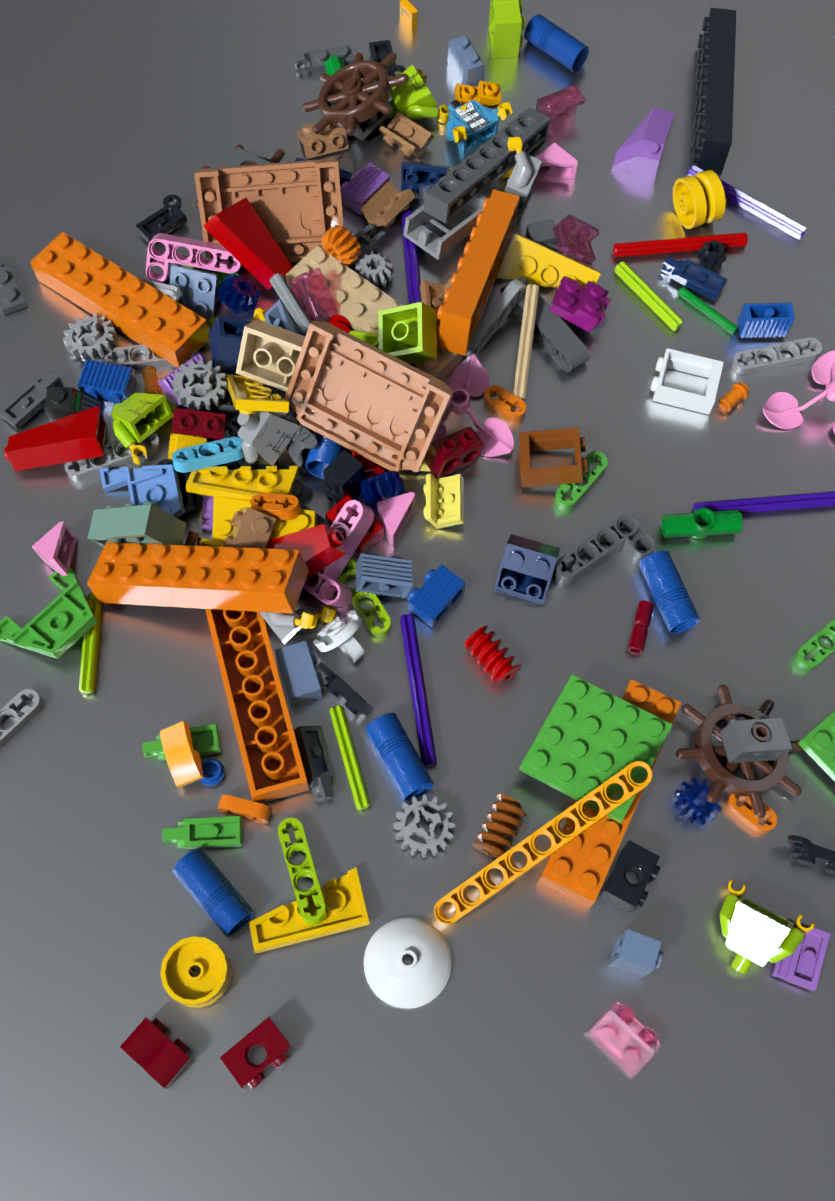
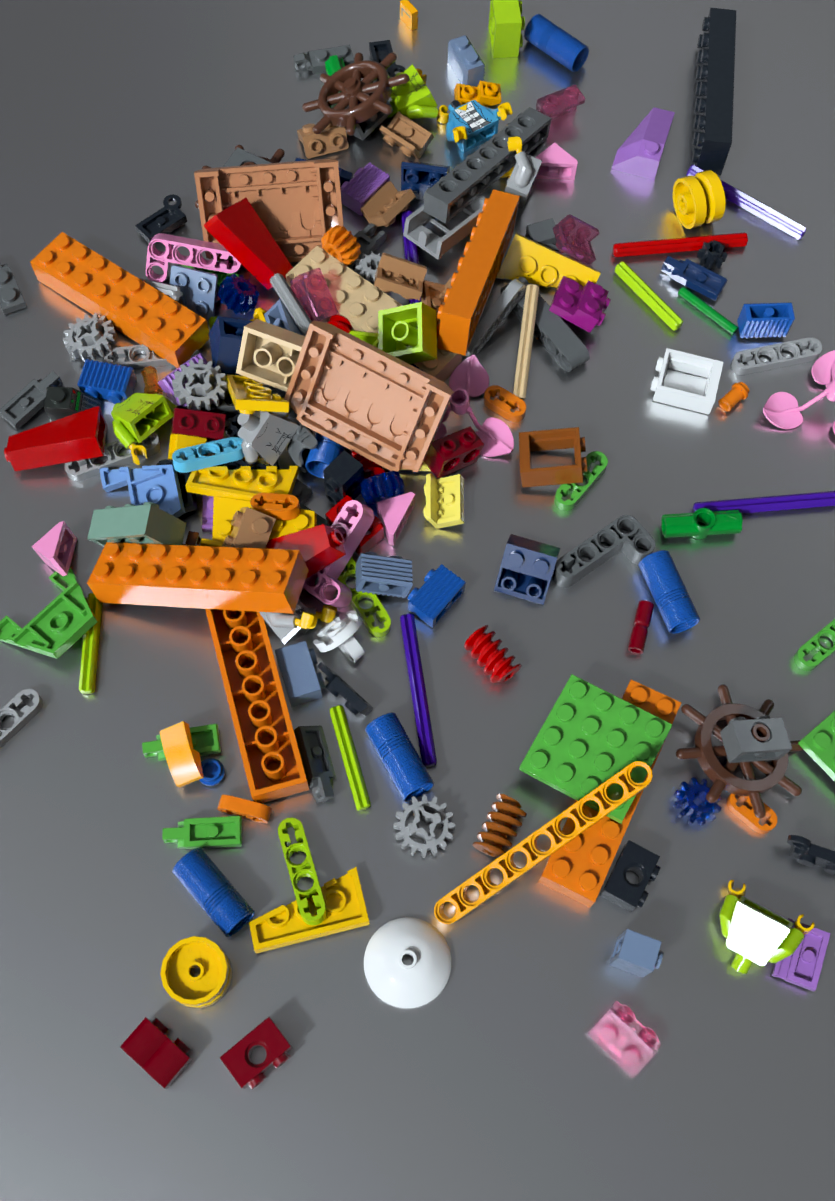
(400, 276): none -> medium nougat bracket

